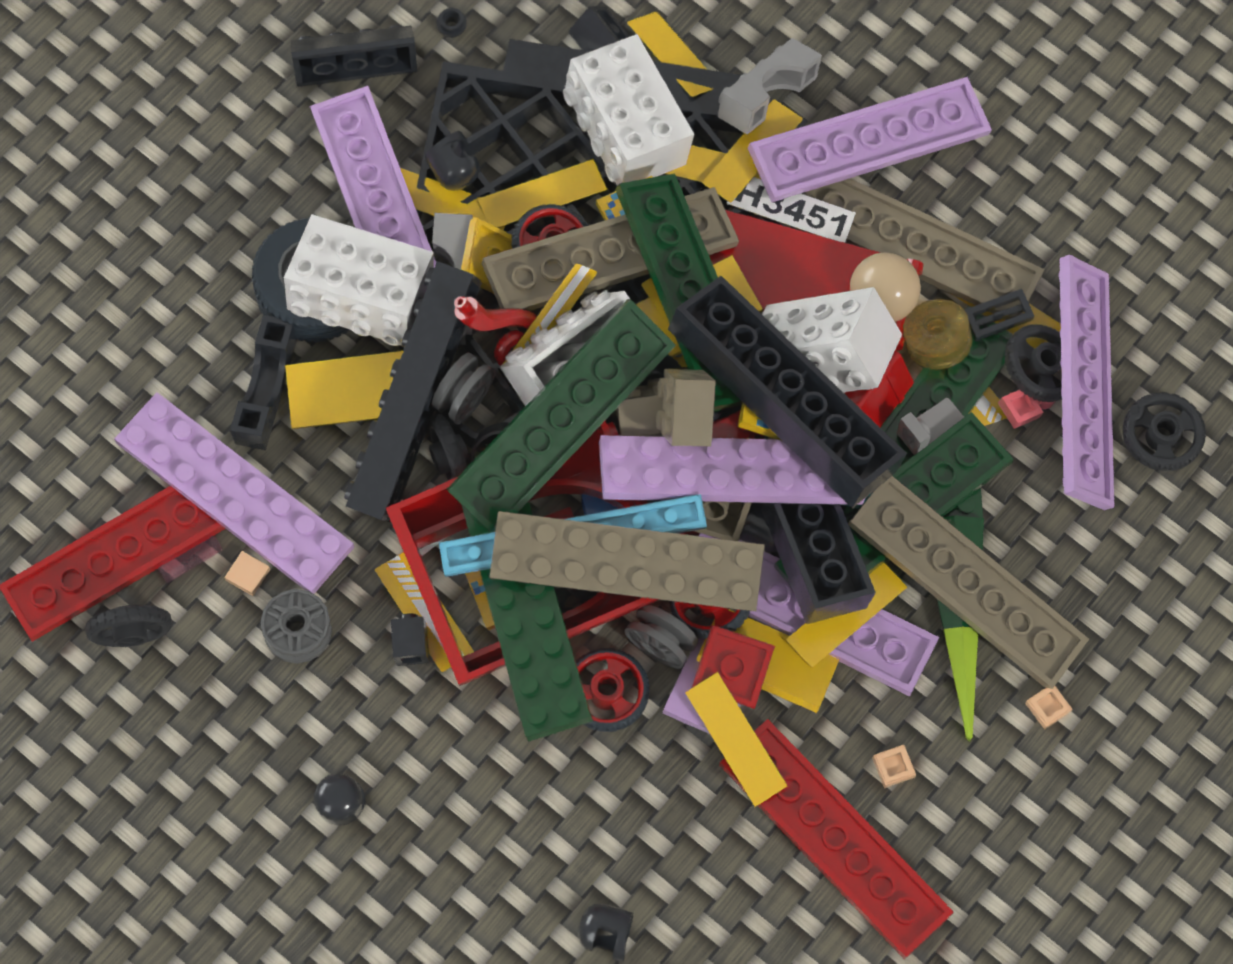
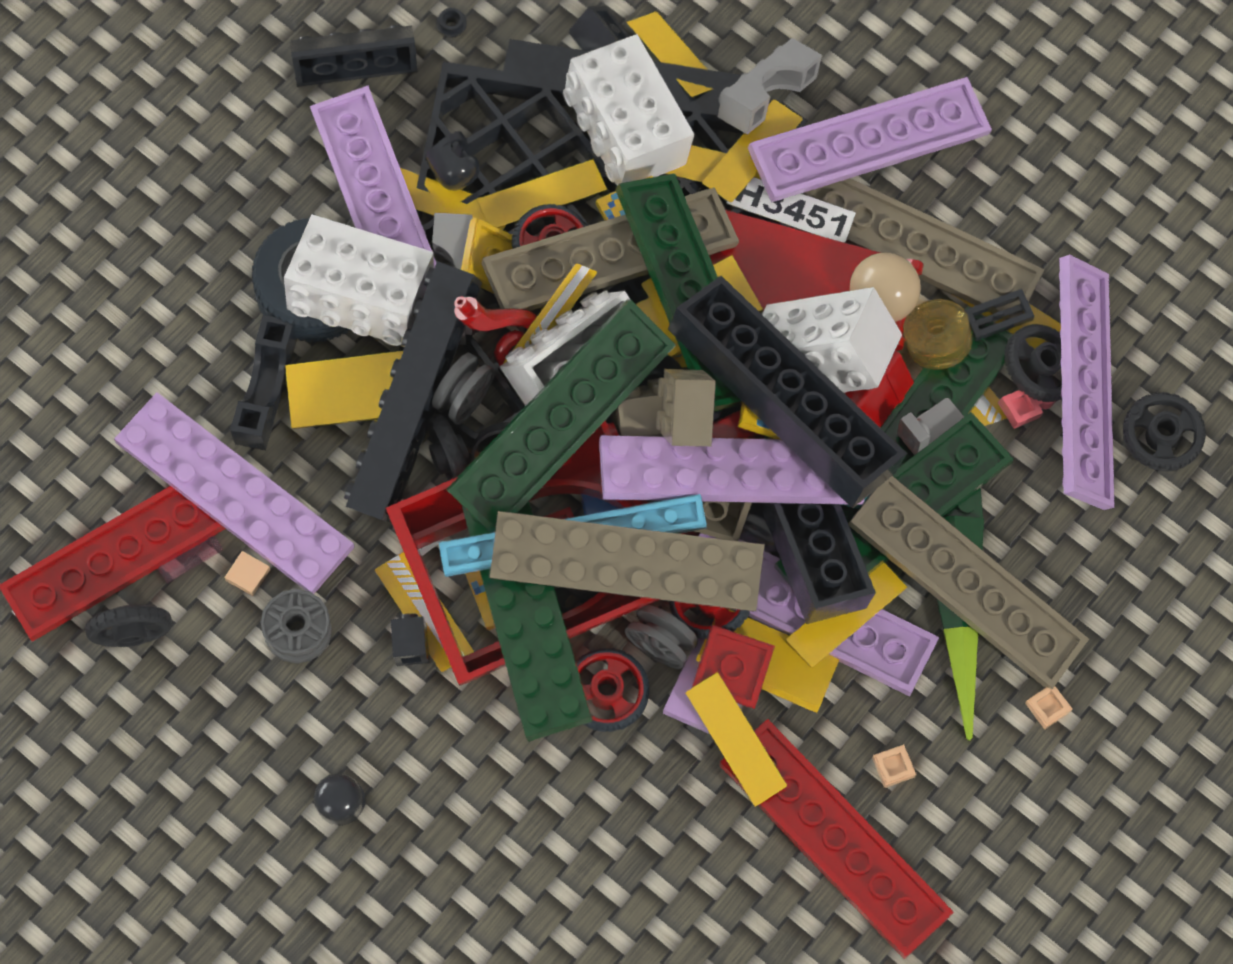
(610, 919): black helmet -> none

